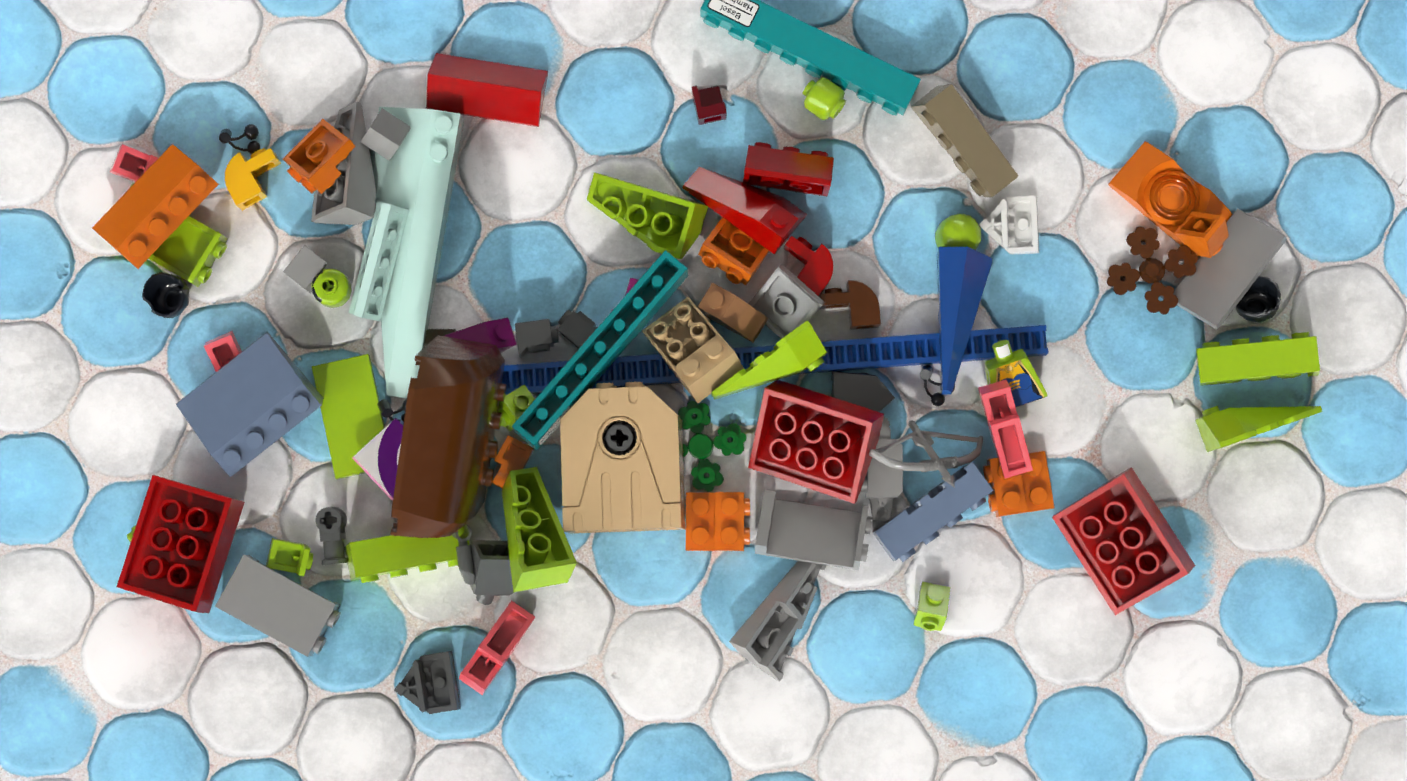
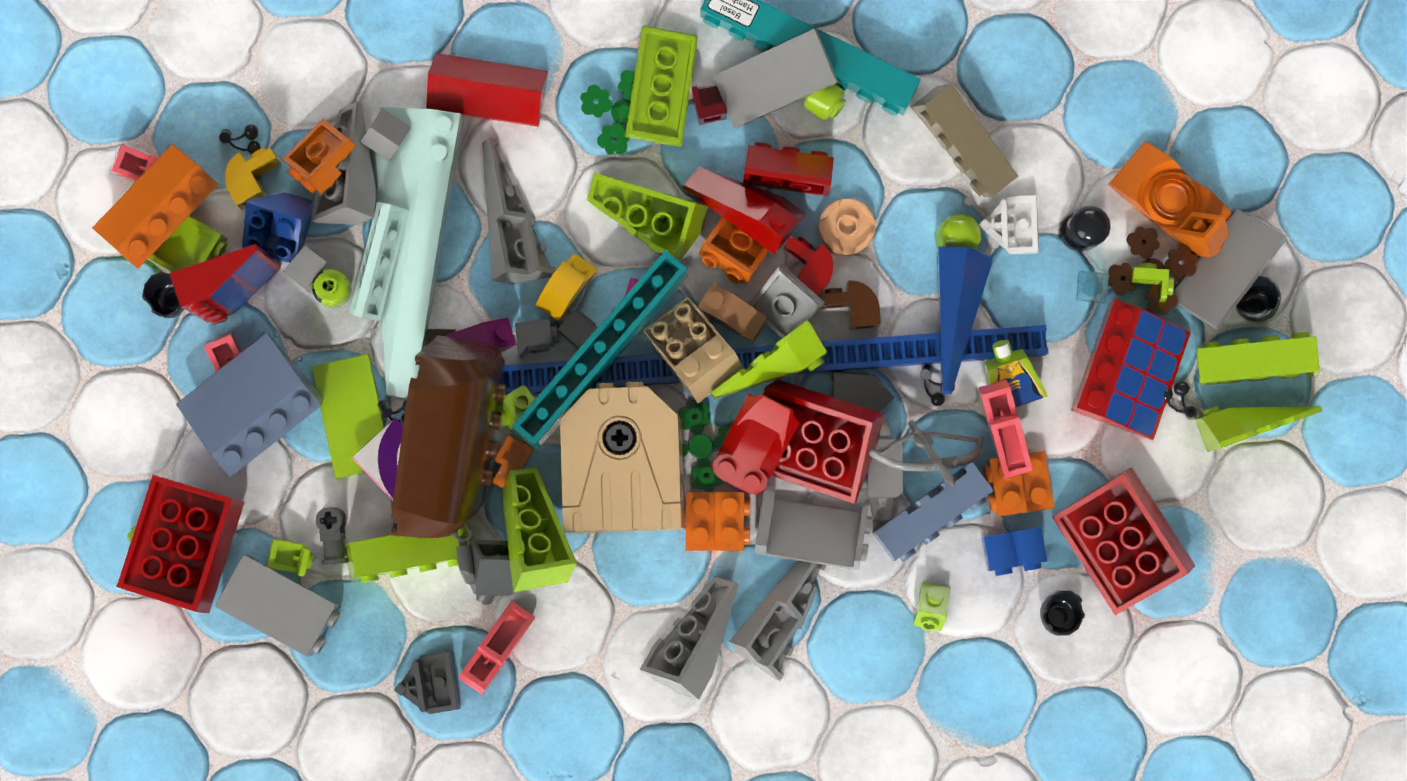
(223, 283): none -> red slope
(277, 224): none -> blue slope
(513, 243): none -> light grey wedge
(565, 286): none -> yellow brick
(619, 113): none -> green plant
(661, 86): none -> lime tile
(691, 649): none -> light grey wedge
(755, 443): none -> red slope
(775, 78): none -> light grey tile
(847, 226): none -> light nougat tile
(1014, 549): none -> blue brick
(1062, 613): none -> black hair
(1088, 227): none -> black helmet
(1092, 287): none -> clear light blue plate
(1131, 369): none -> slope
(1149, 274): none -> lime bracket
(1181, 389): none -> black piece

